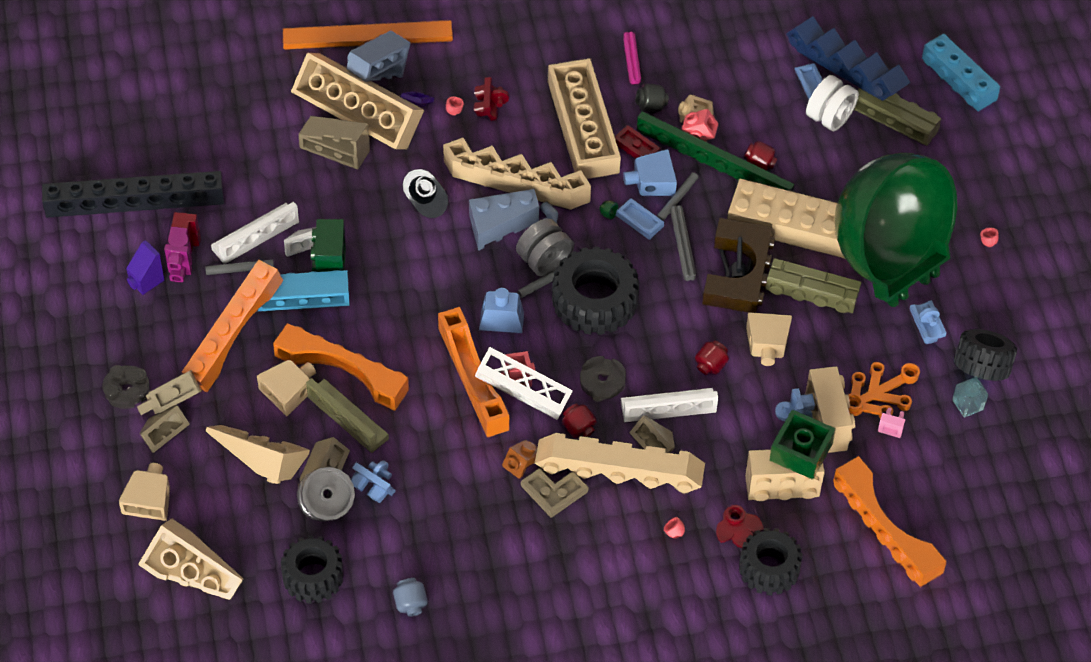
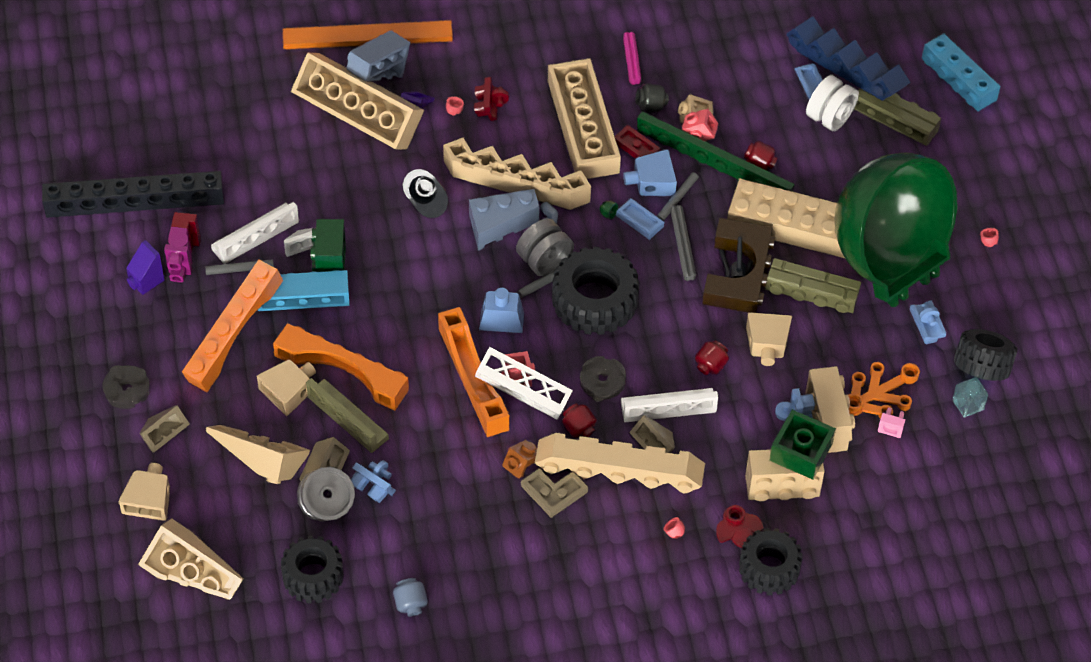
(171, 393): hinge -> none
(336, 140): dark tan wedge -> none
(916, 556): orange arch -> none

